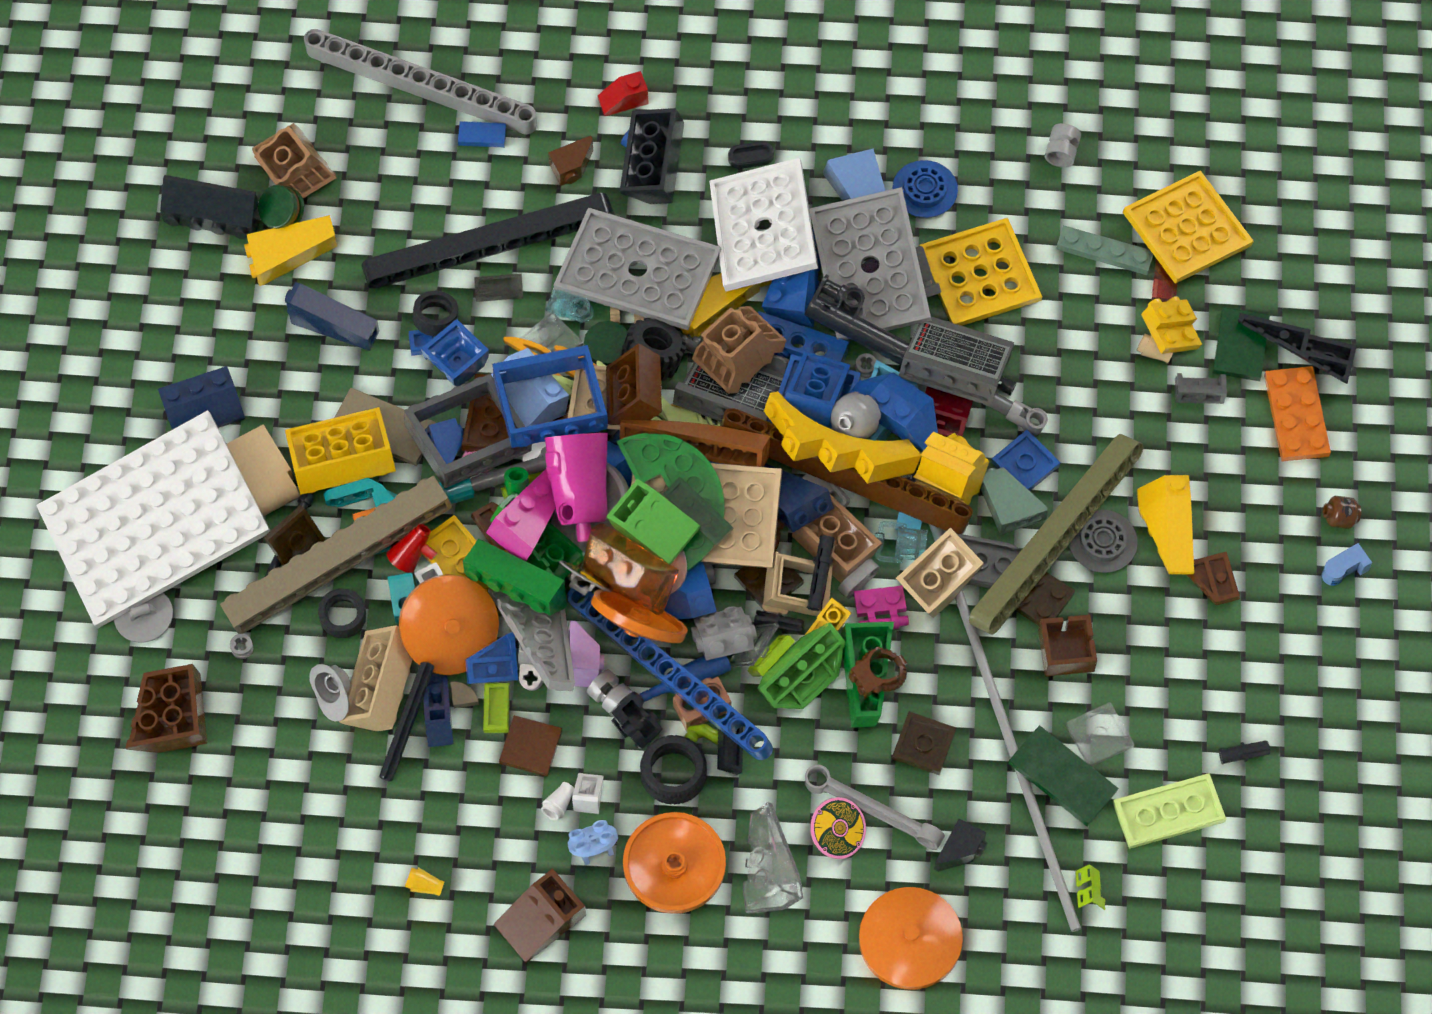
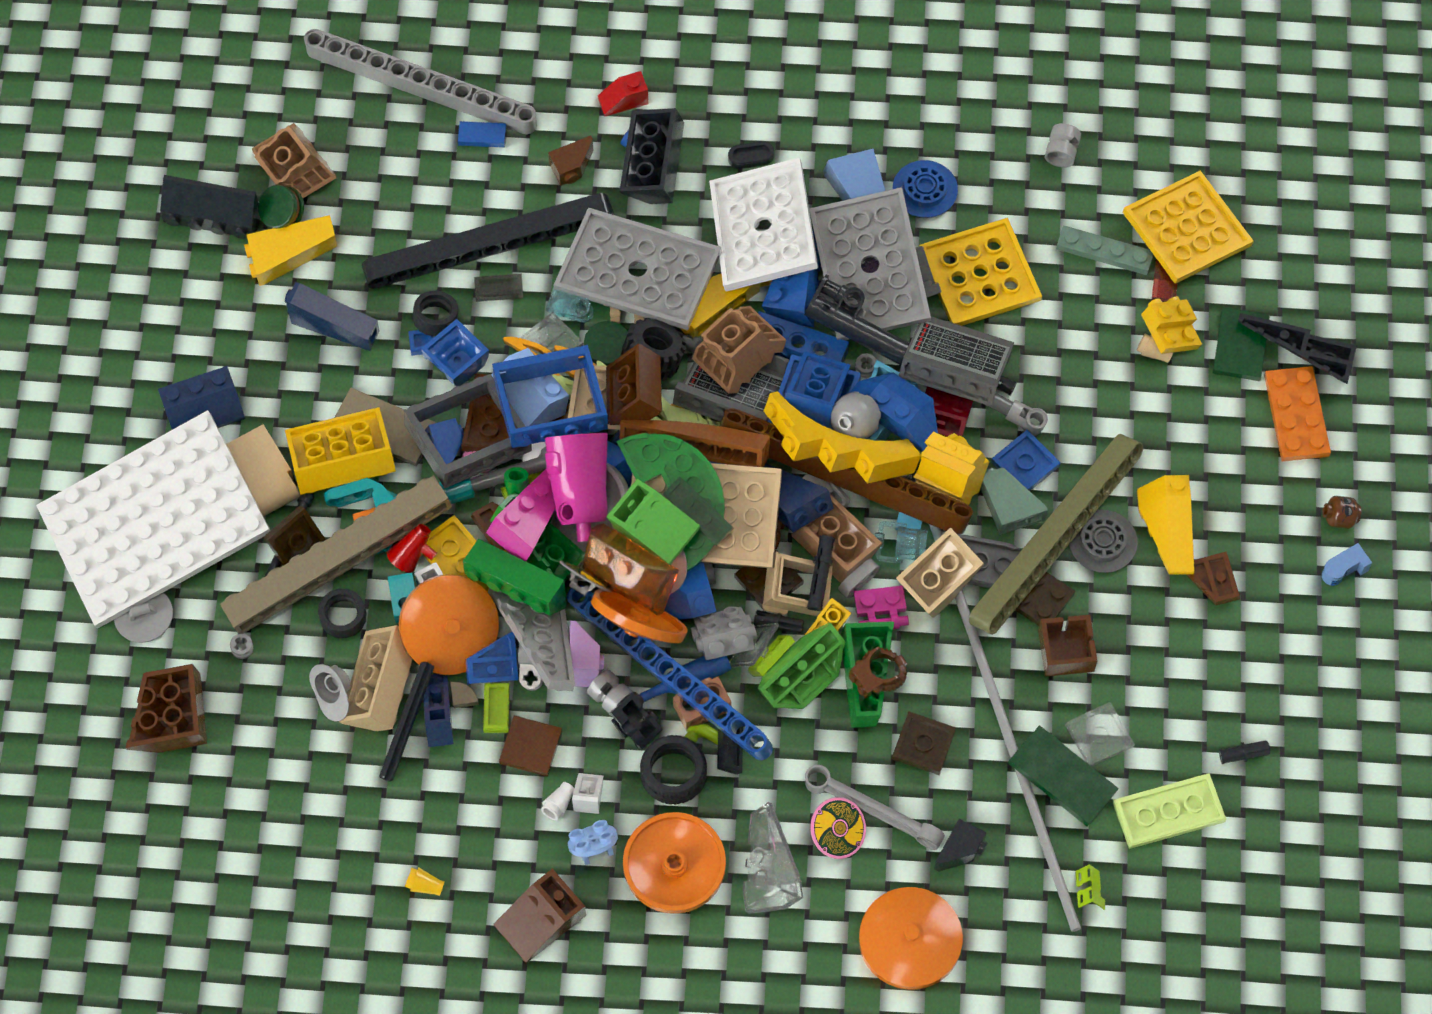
(1200, 389): dark grey hinge -> none

